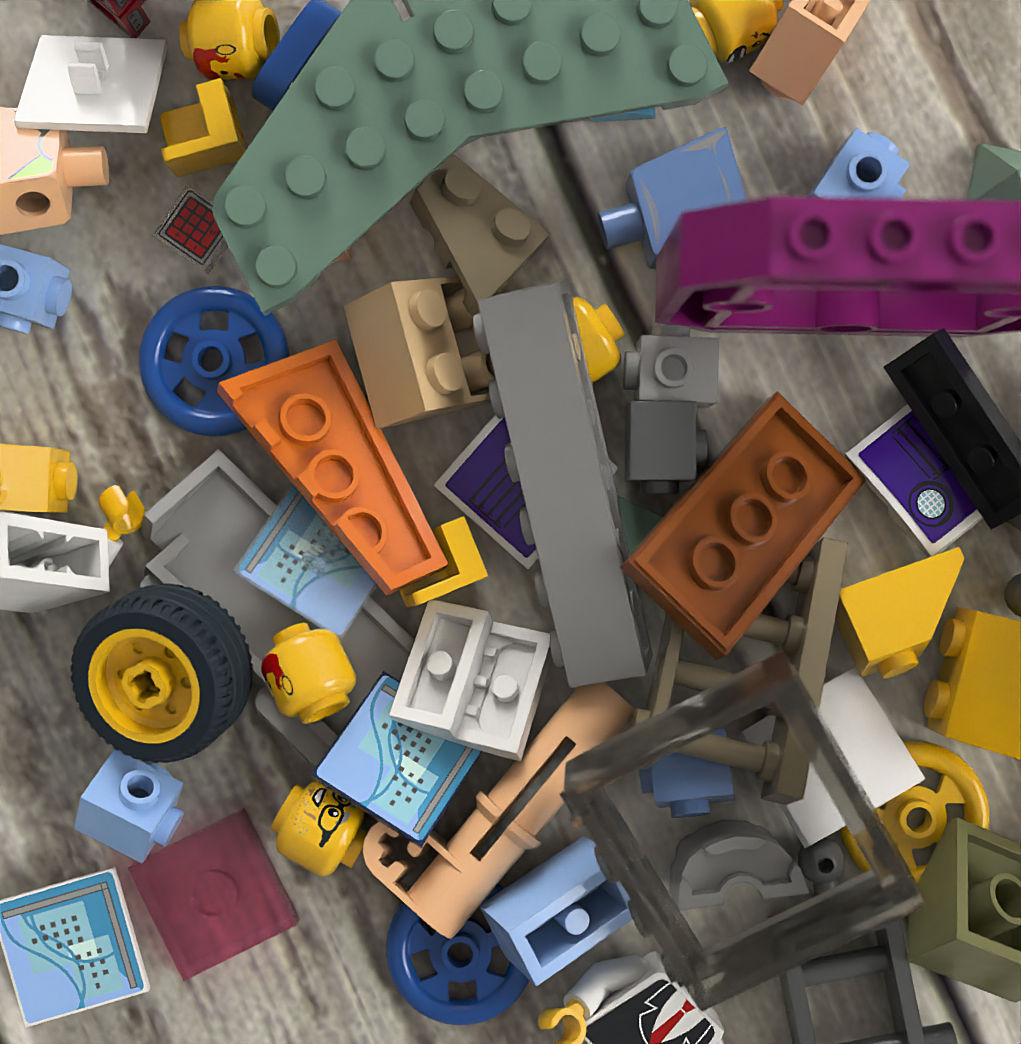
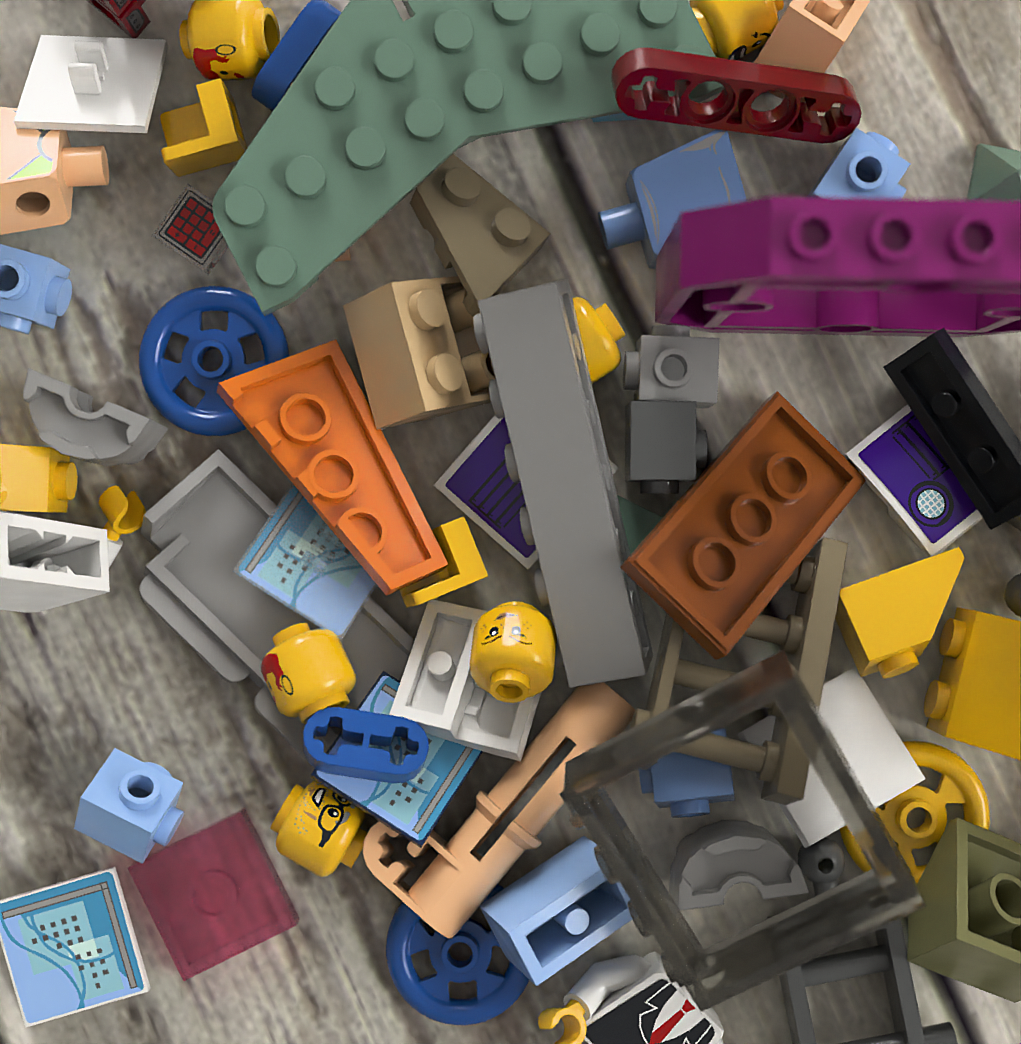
(73, 429): none -> light grey cylinder
(161, 672): black wheel -> none
(366, 729): none -> blue beam
(512, 650): none -> yellow head
(732, 108): none -> dark red beam

